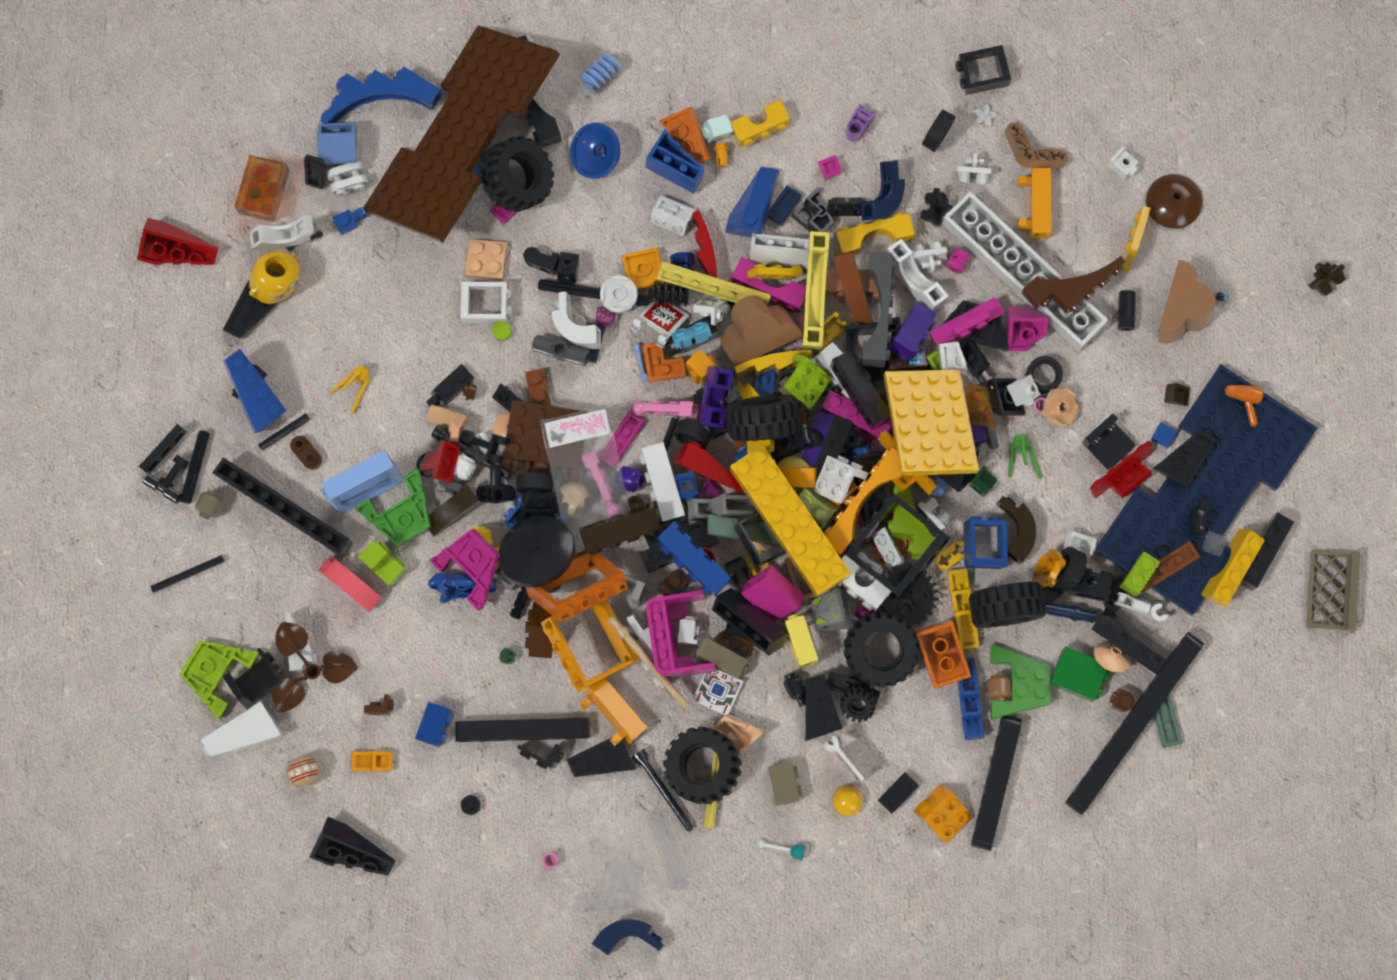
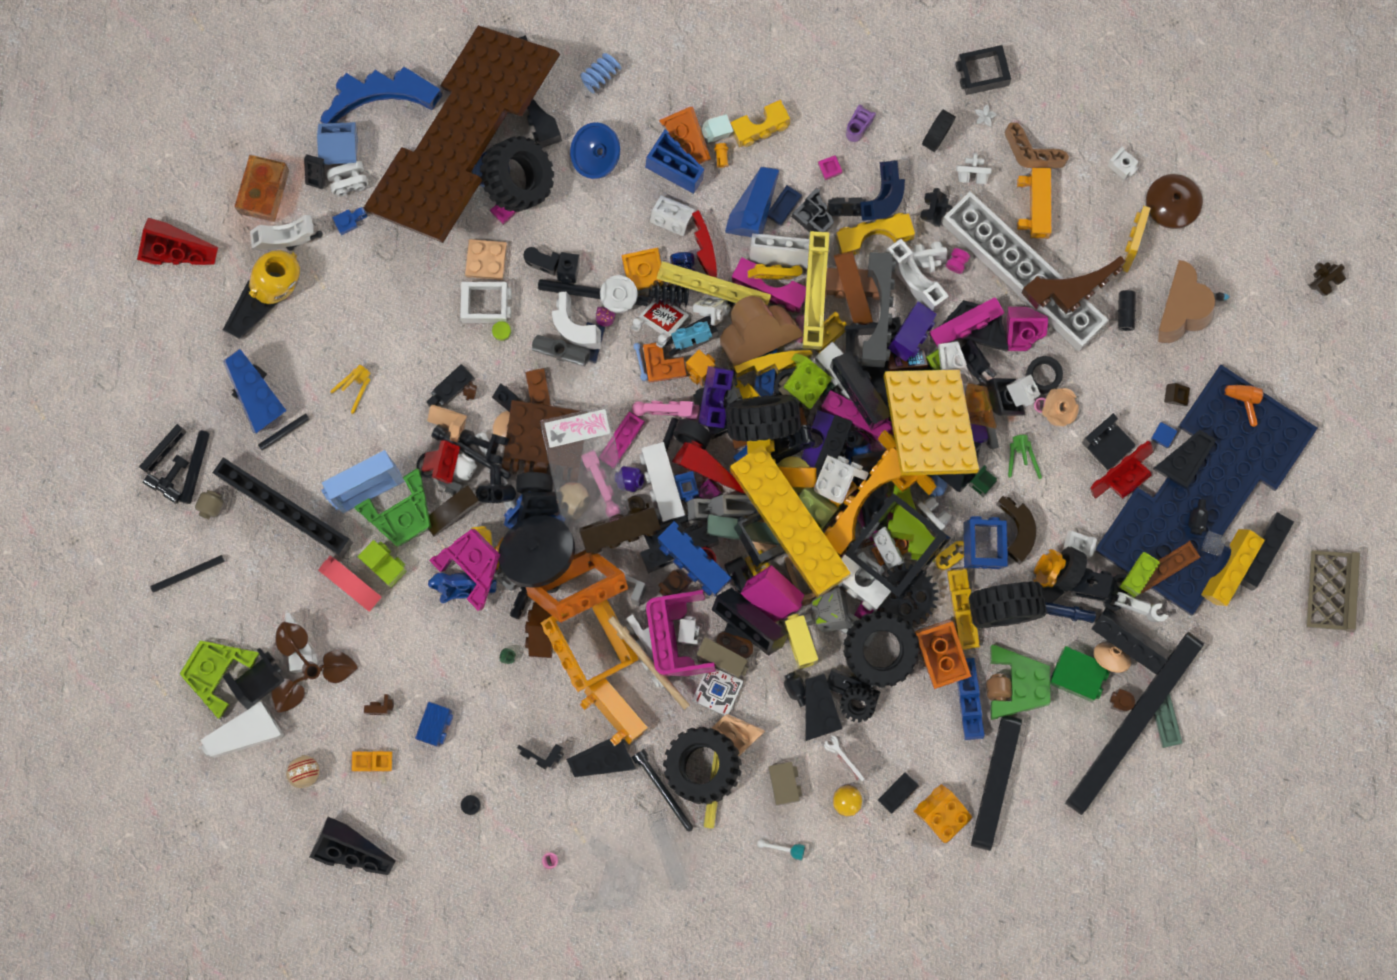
(306, 451): reddish brown plate -> none
(522, 729): black beam -> none
(620, 929): dark blue arch -> none

